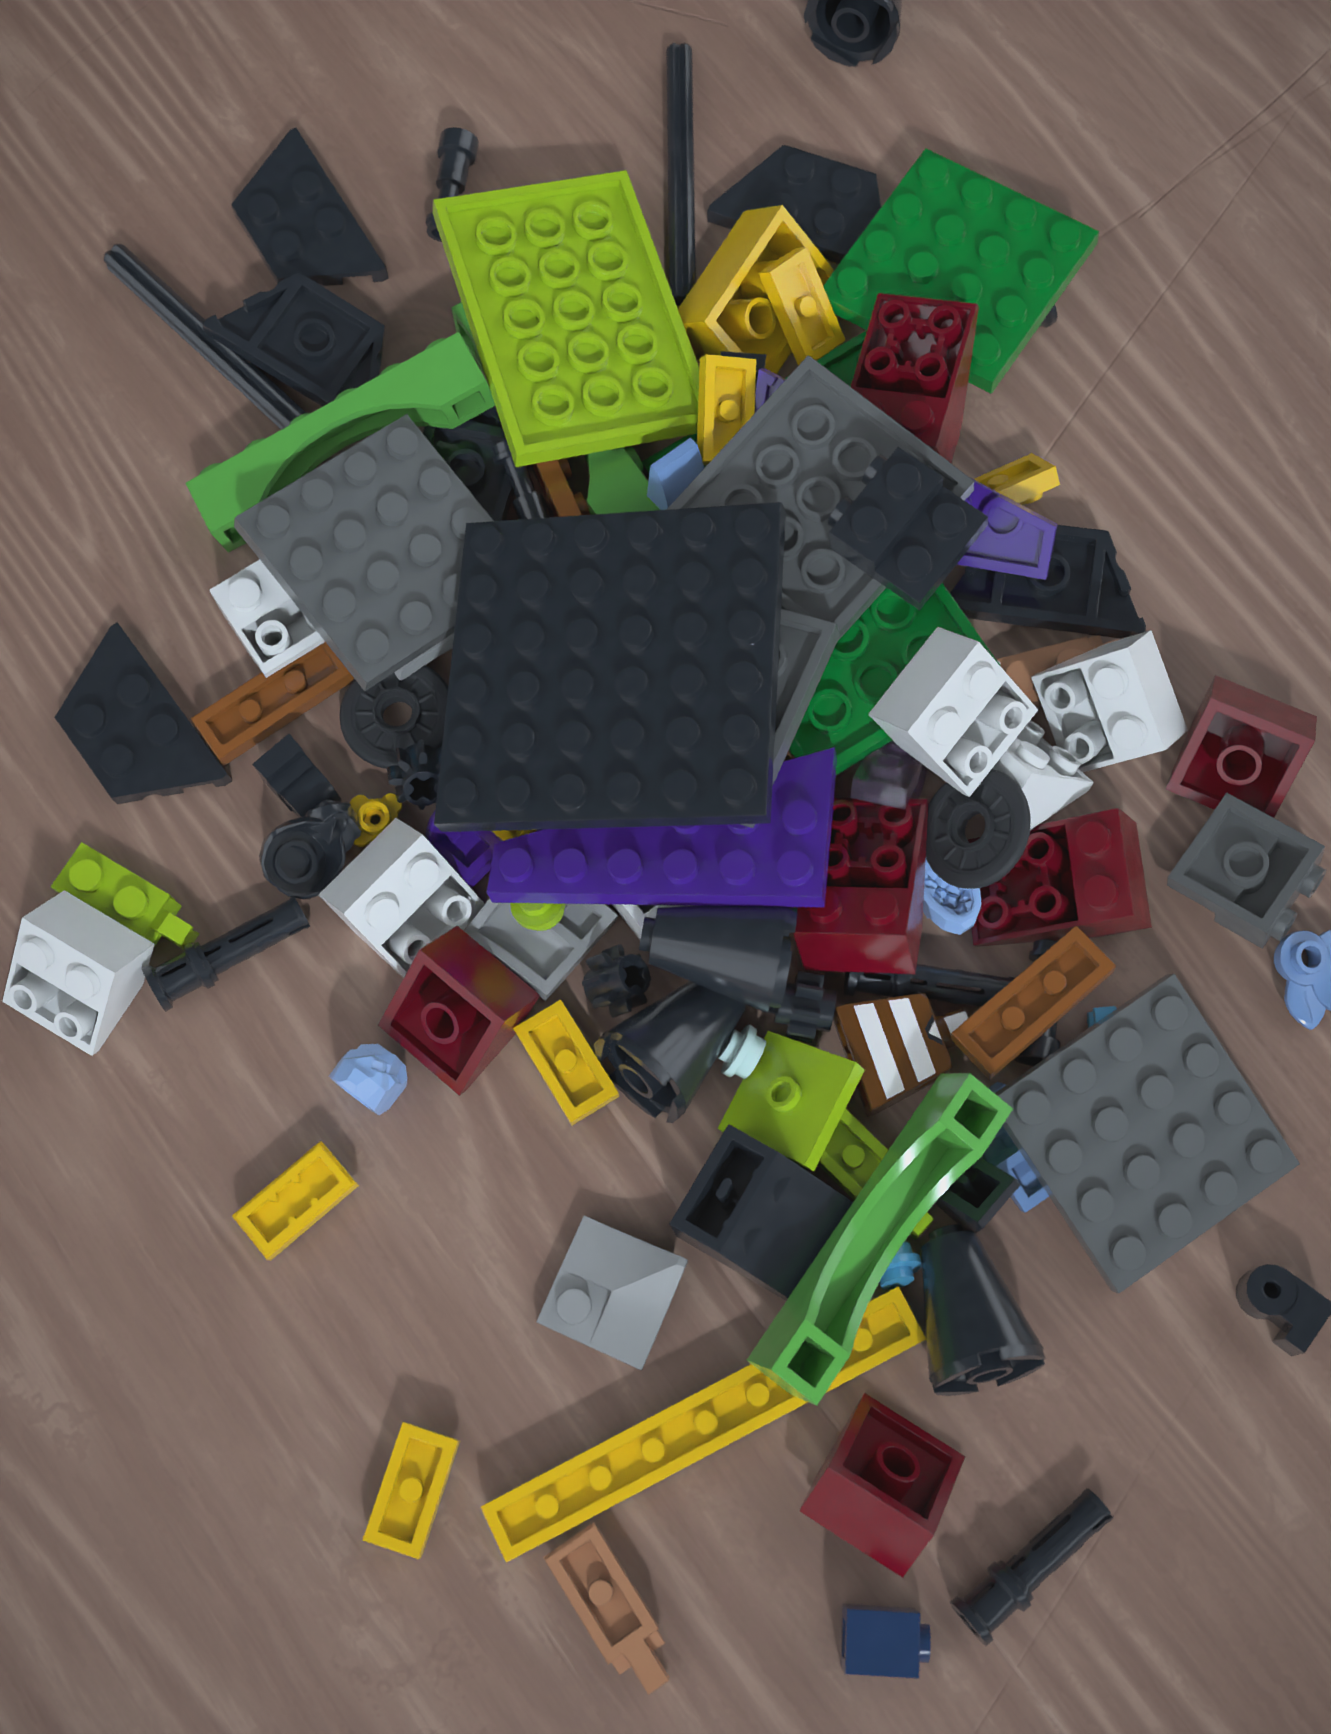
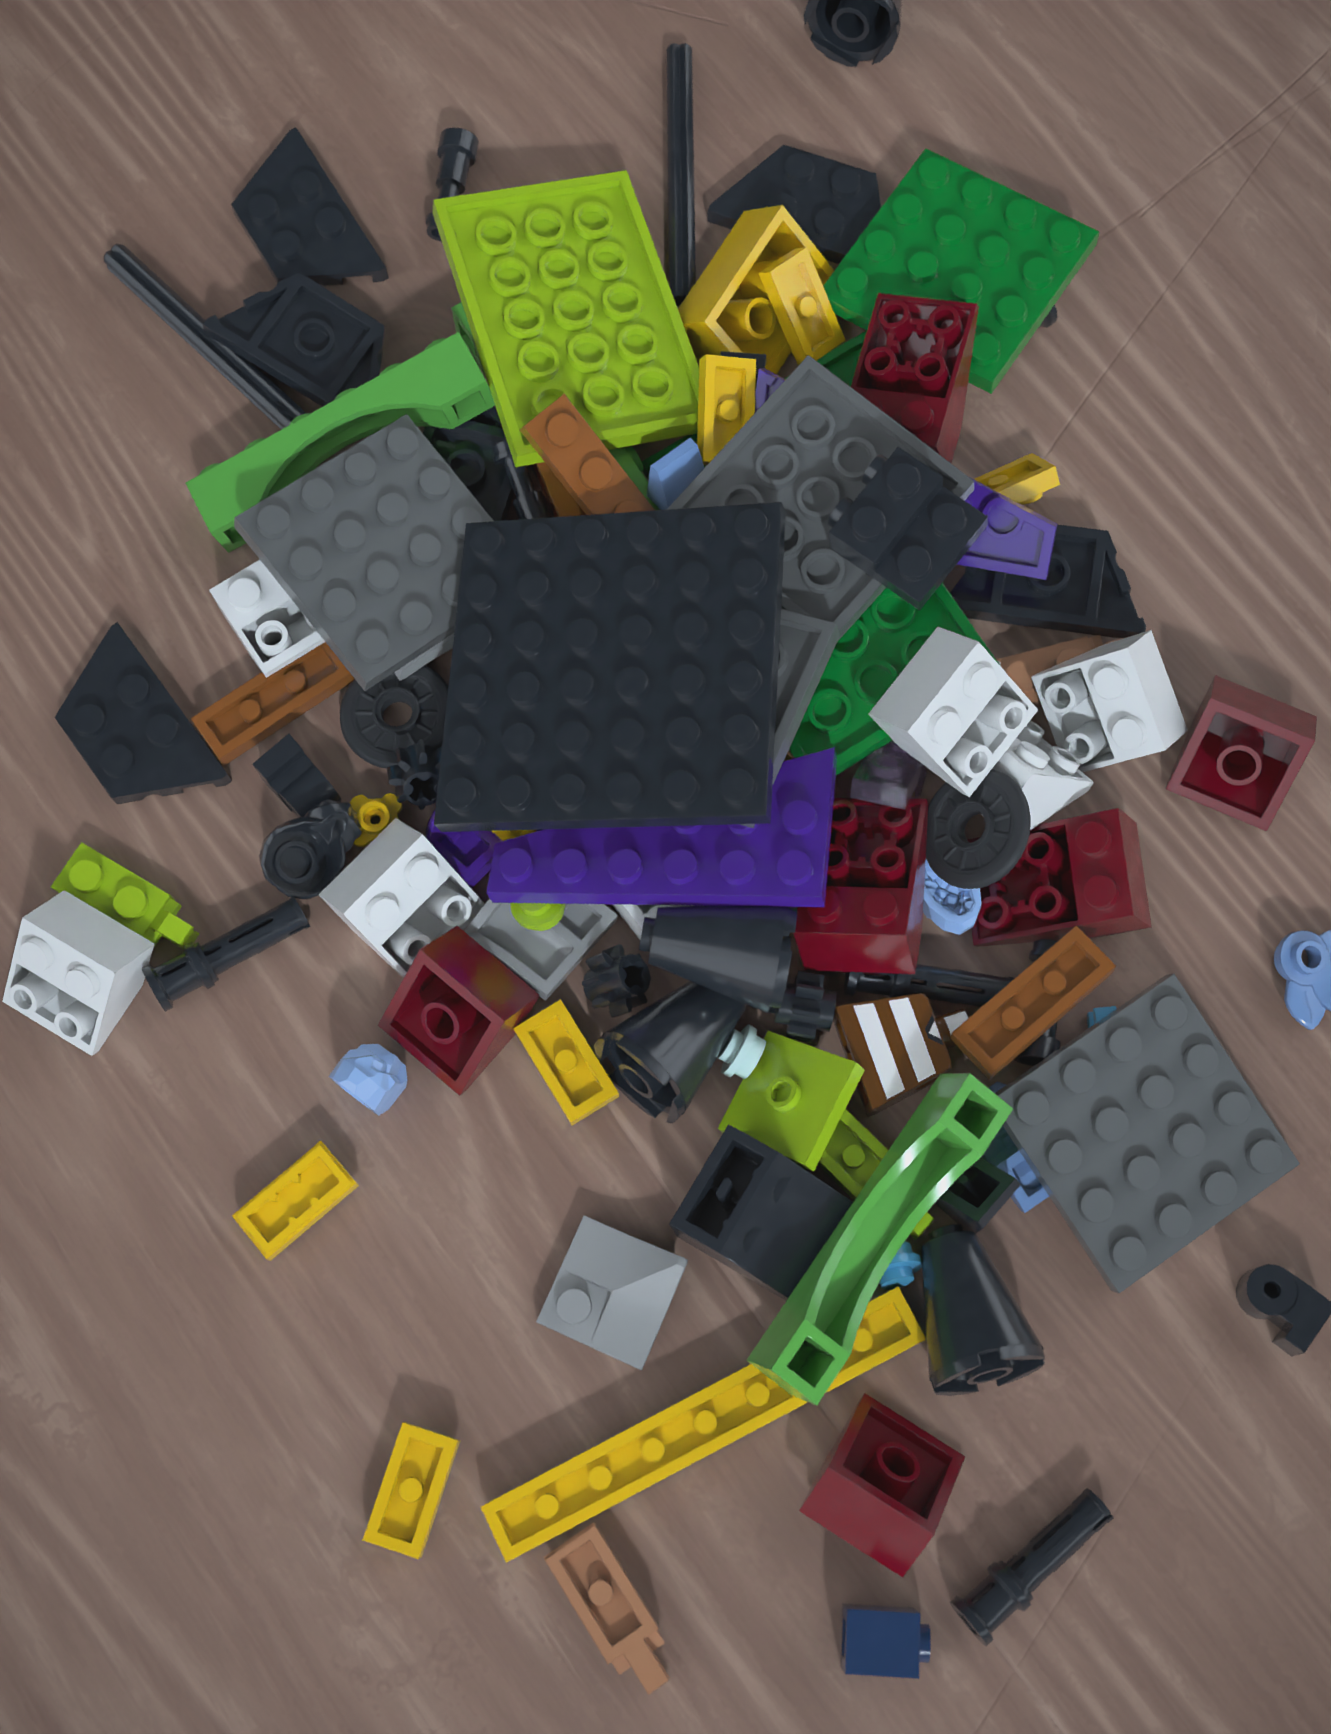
(582, 461): none -> dark orange plate
(1249, 871): dark grey plate -> none

